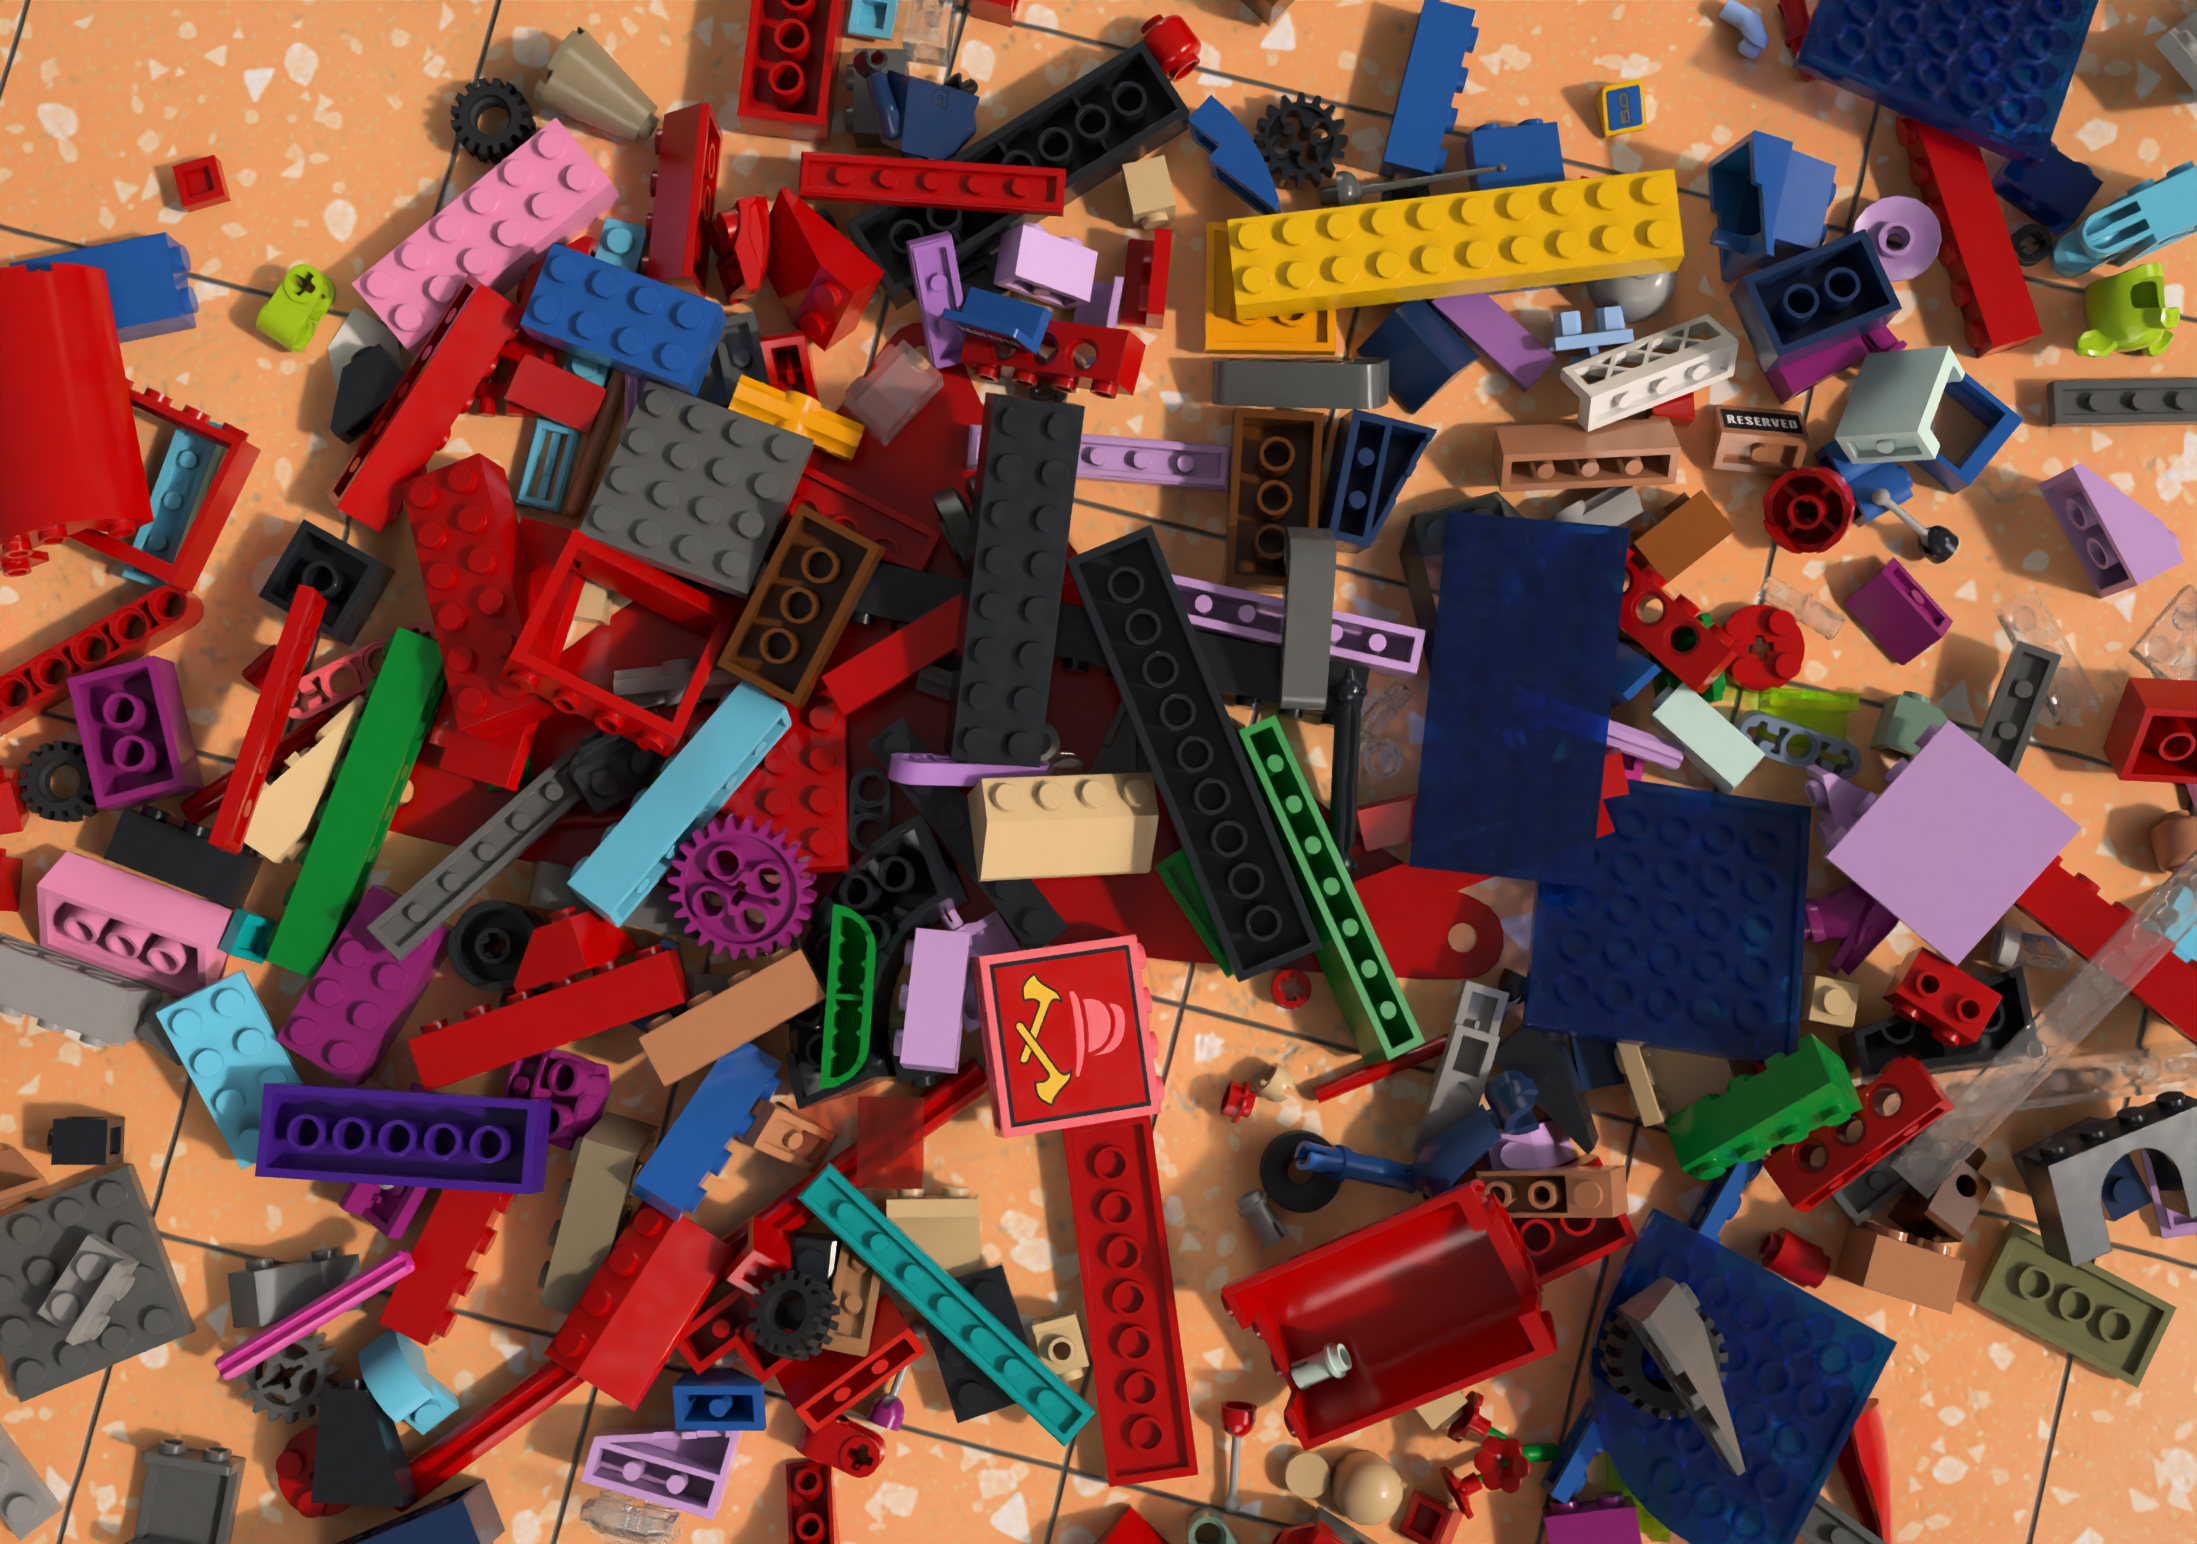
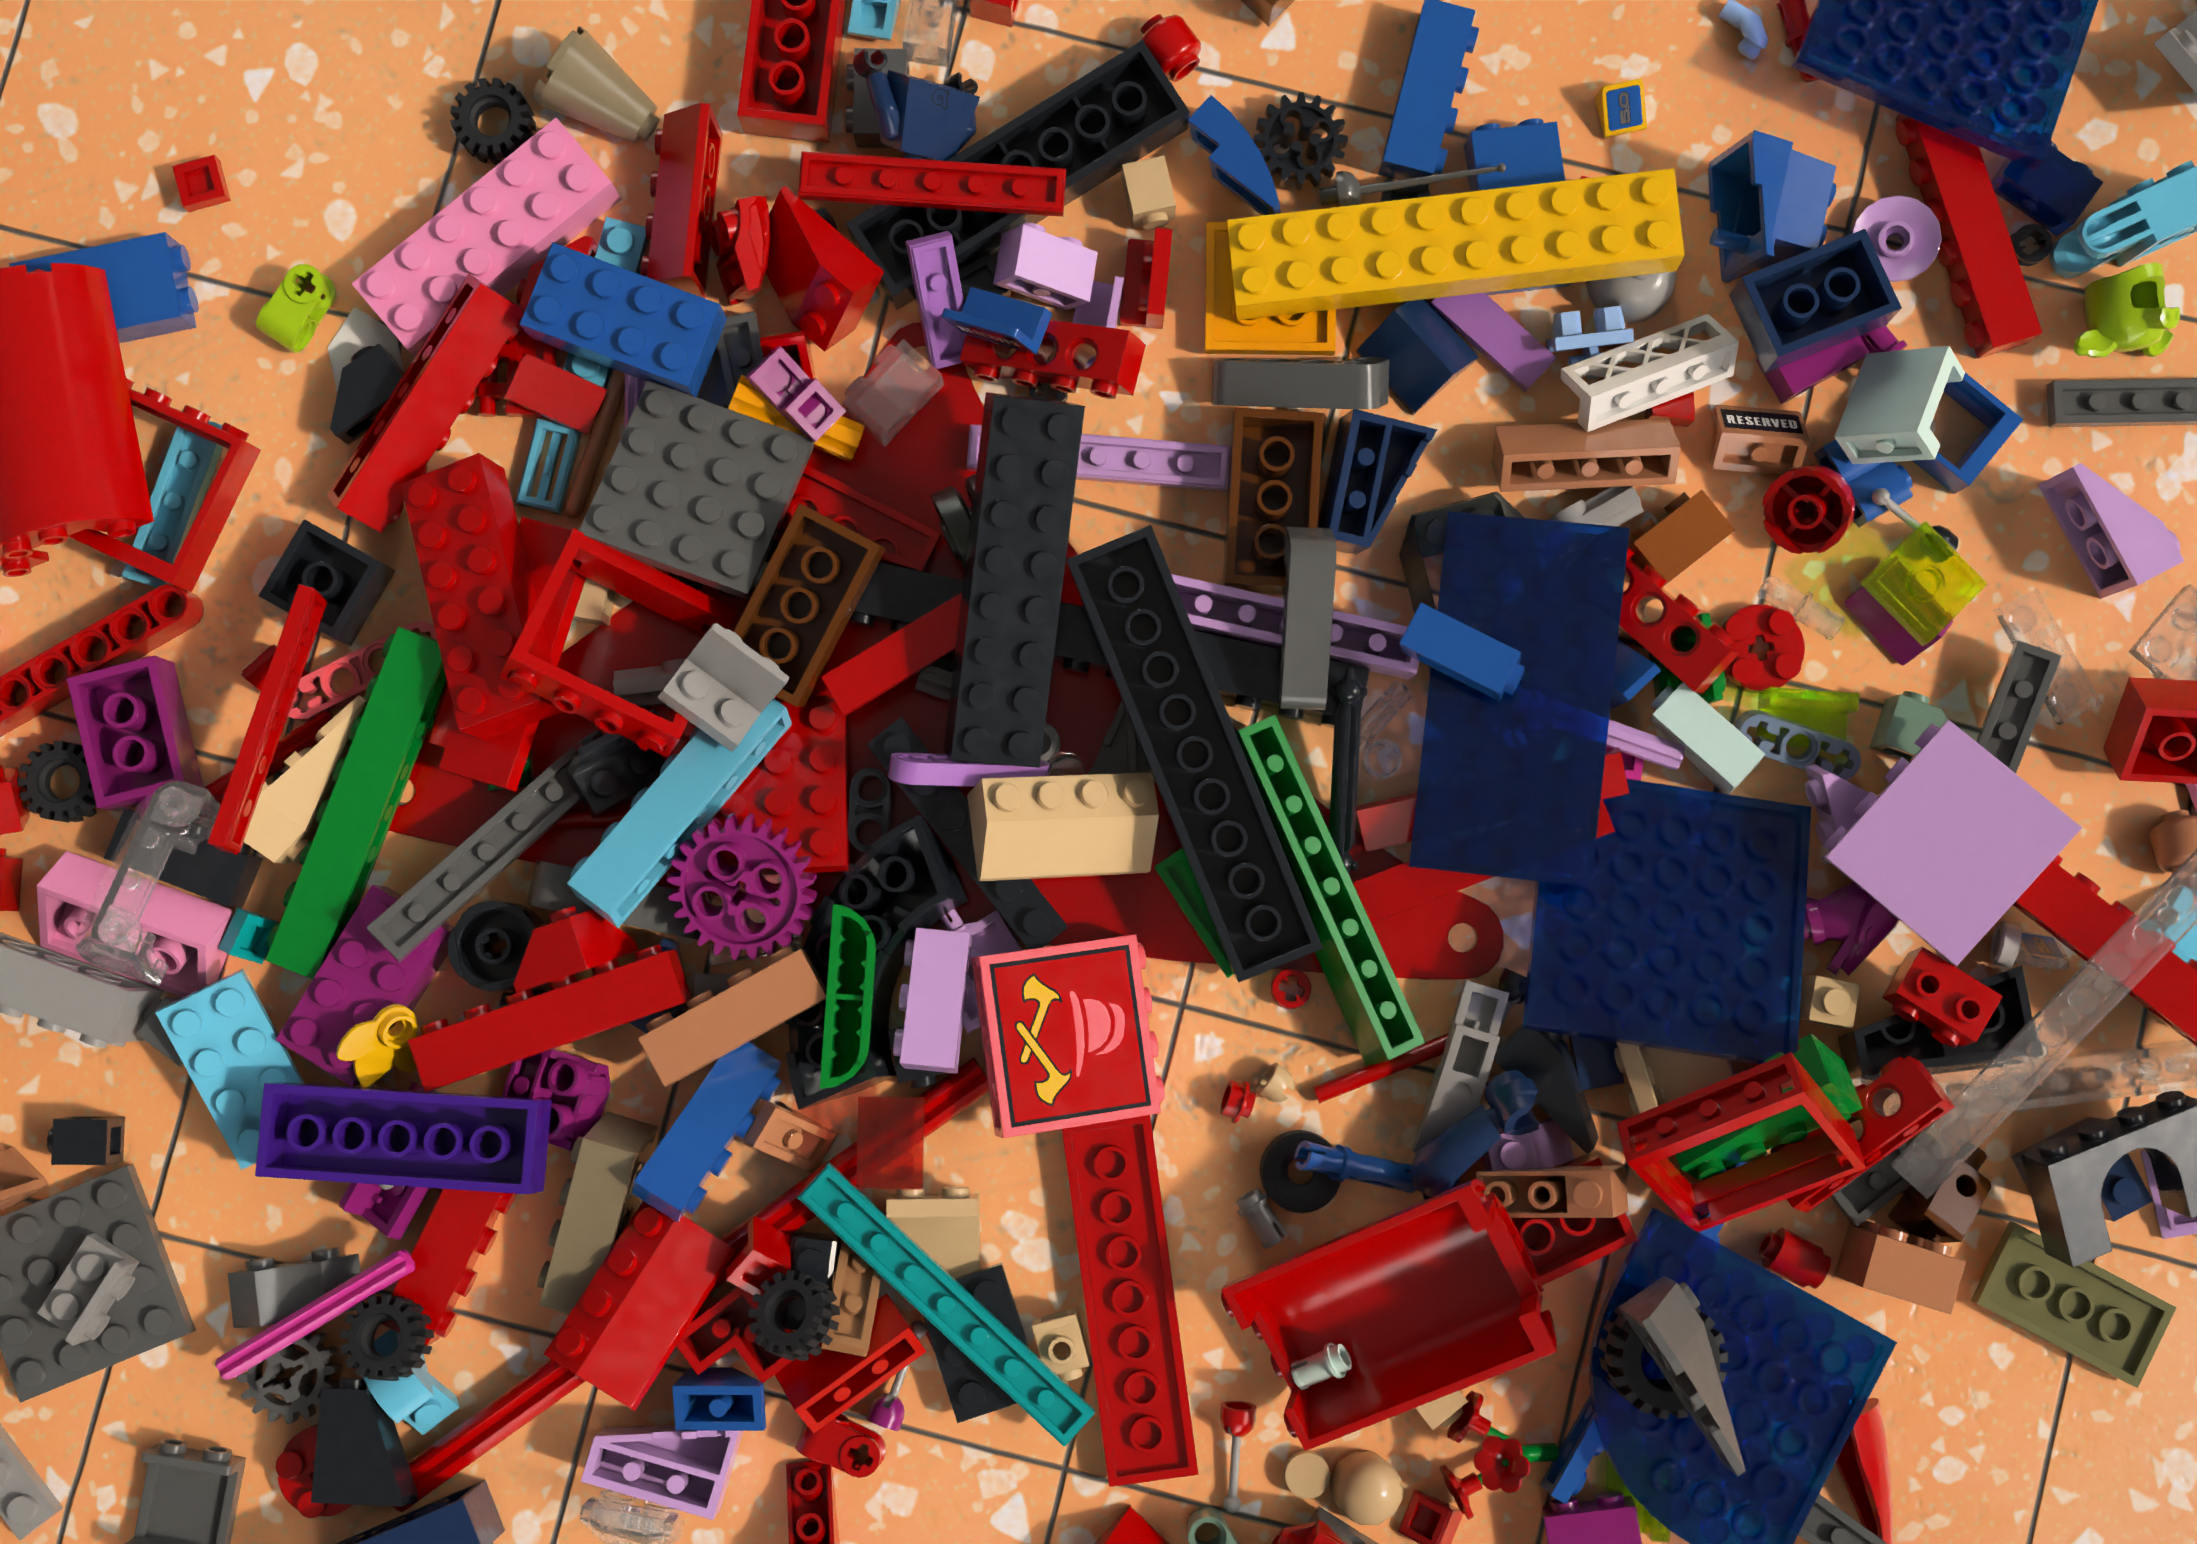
(111, 930): none -> clear windscreen
(362, 1332): none -> black tyre
(377, 1047): none -> yellow plate
(723, 686): none -> light grey bracket
(794, 394): none -> slope
(1462, 652): none -> blue window
(1726, 1108): none -> red window
(1924, 583): none -> clear neon green tile

